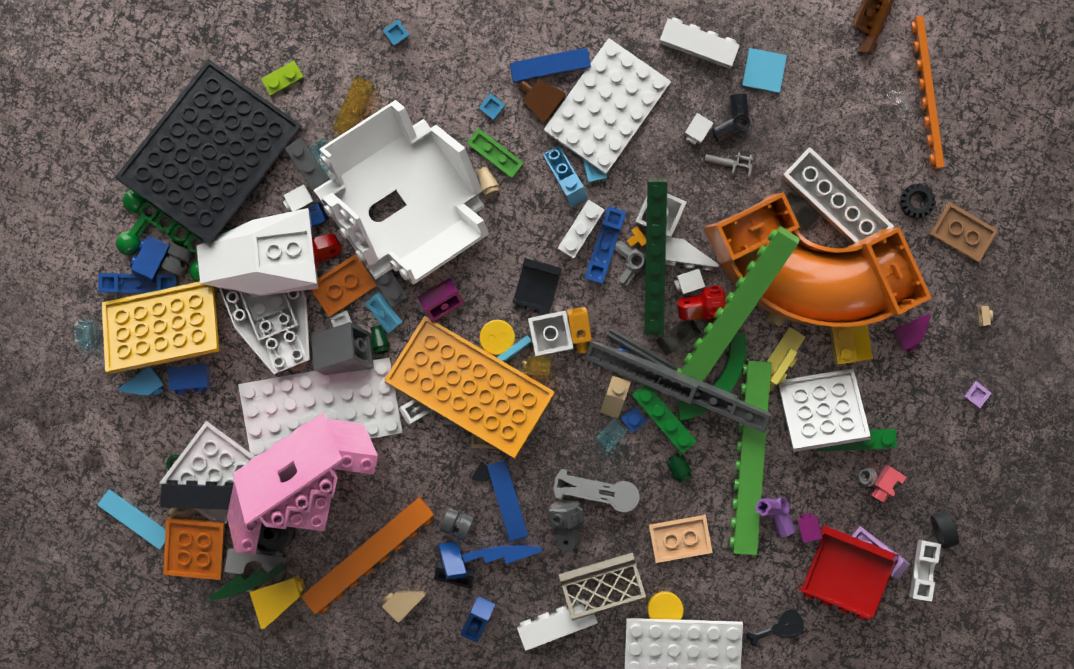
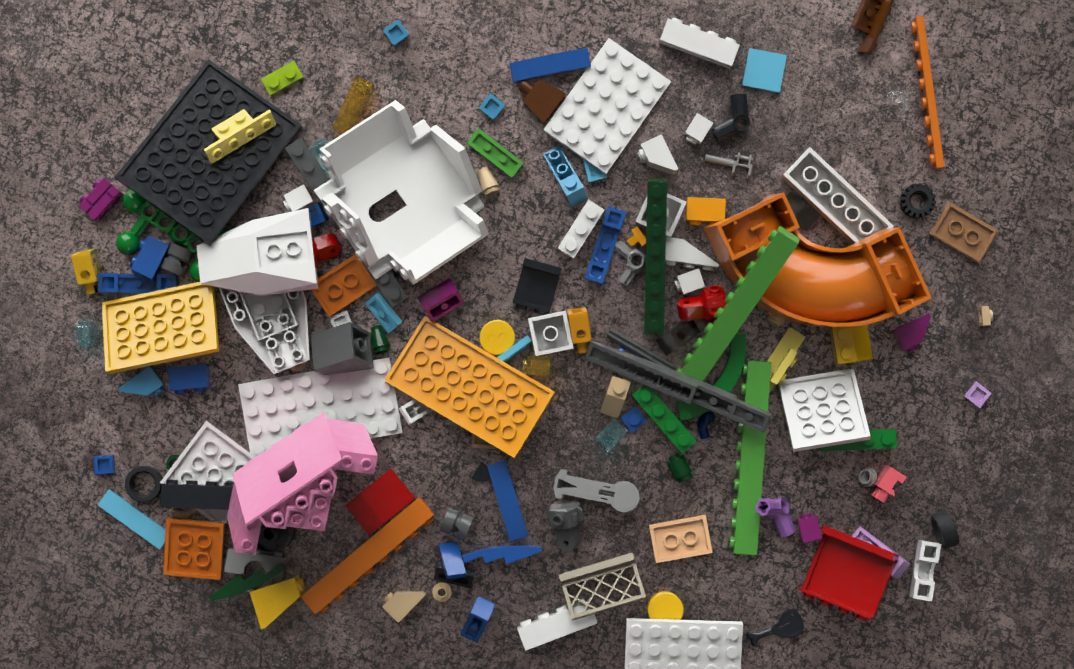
(83, 262): none -> yellow torso
(100, 199): none -> magenta brick
(104, 464): none -> blue tile
(129, 483): none -> black tyre
(237, 132): none -> light yellow bracket
(380, 501): none -> red slope
(446, 587): none -> tan plate
(657, 155): none -> white slope
(703, 422): none -> clear blue arm
(704, 210): none -> light orange brick

